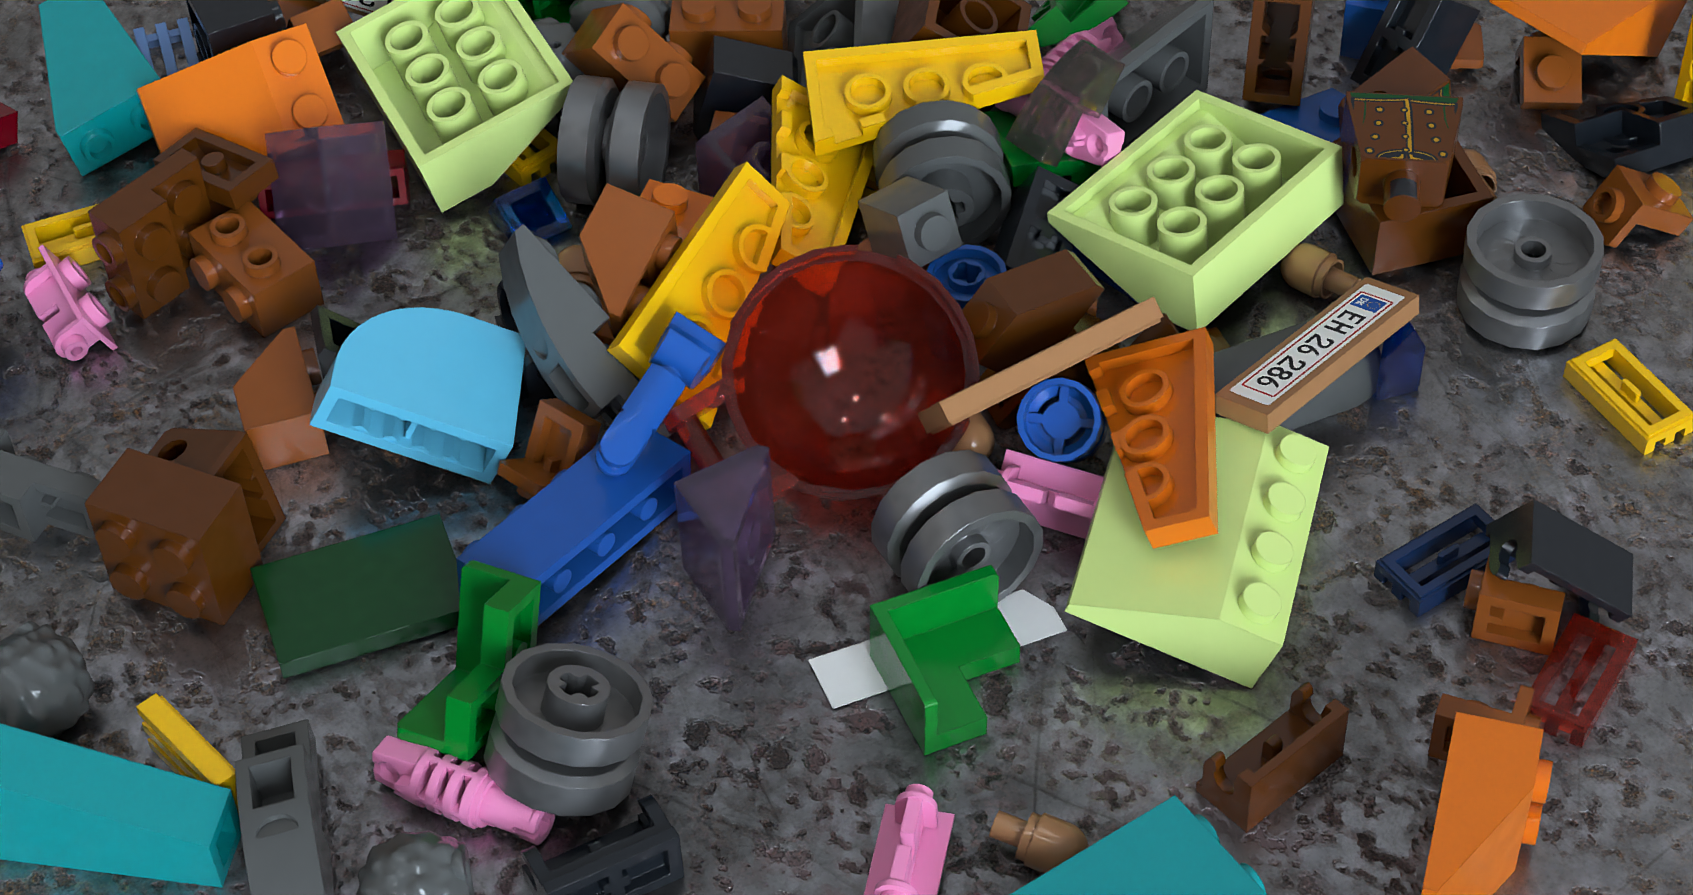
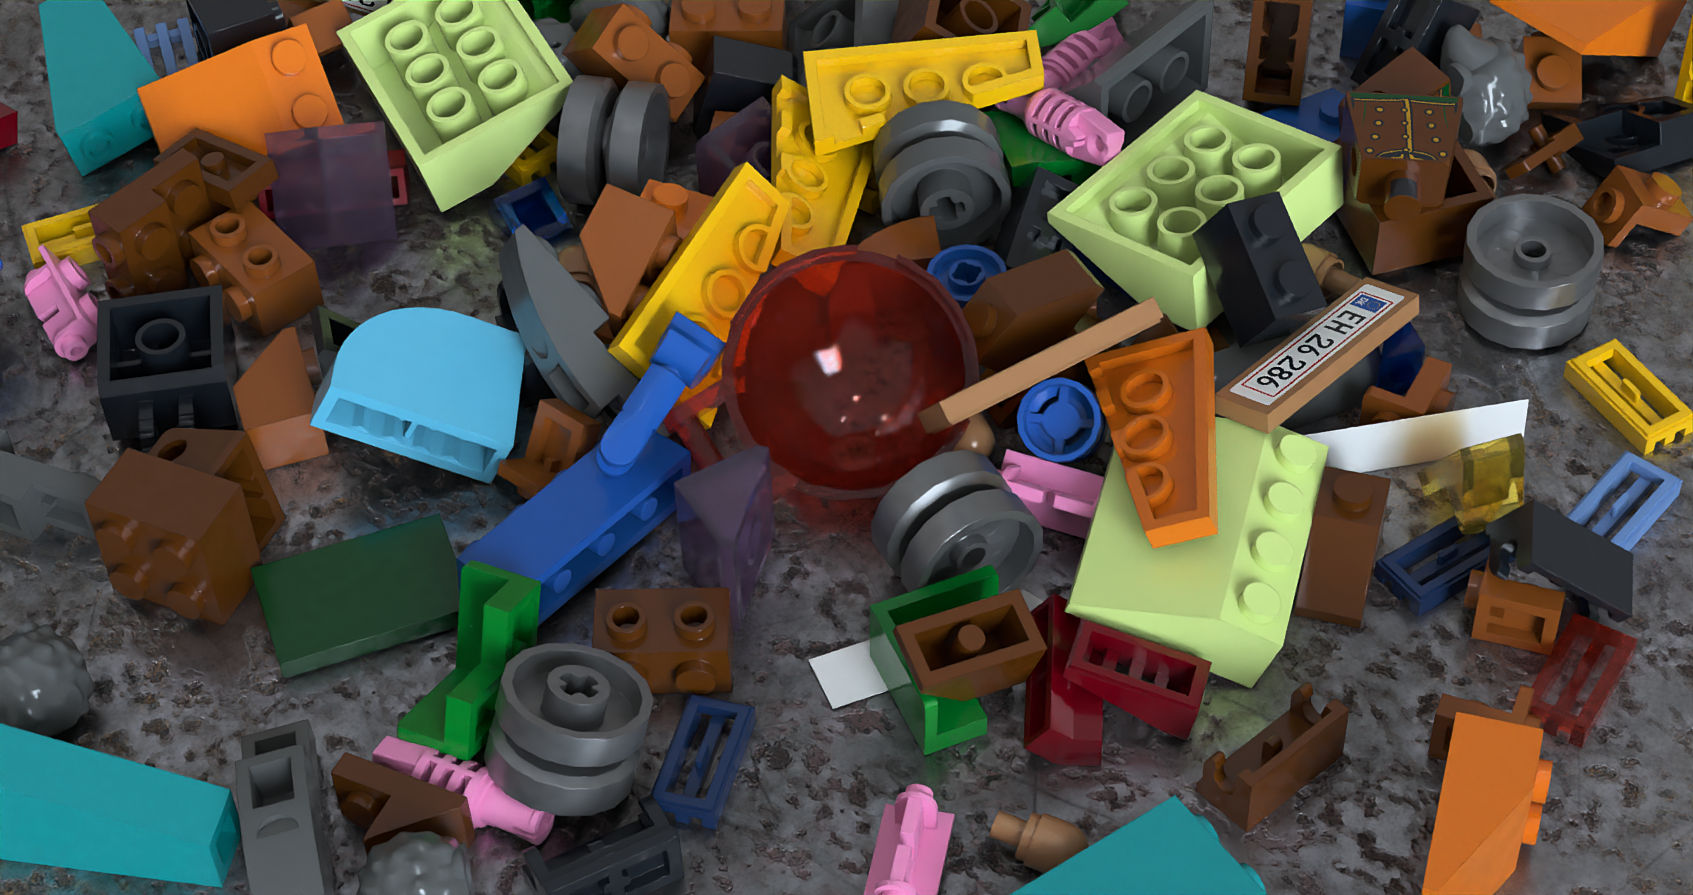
(166, 363): none -> black hinge
(183, 746): yellow tile -> none
(396, 802): none -> reddish brown slope
(670, 636): none -> reddish brown brick
(689, 804): none -> dark blue tile
(910, 221): dark grey brick -> none
(972, 647): none -> reddish brown slope
(1060, 716): none -> dark red piece
(1073, 86): clear smoke slope -> none
(1166, 704): none -> dark red slope
(1259, 269): none -> black brick
(1342, 547): none -> reddish brown slope
(1420, 437): none -> white sticker
(1425, 397): none -> dark orange bracket
(1480, 481): none -> clear yellow slope
(1492, 85): none -> dark grey animal
(1545, 148): none -> reddish brown piece
(1646, 515): none -> medium blue tile

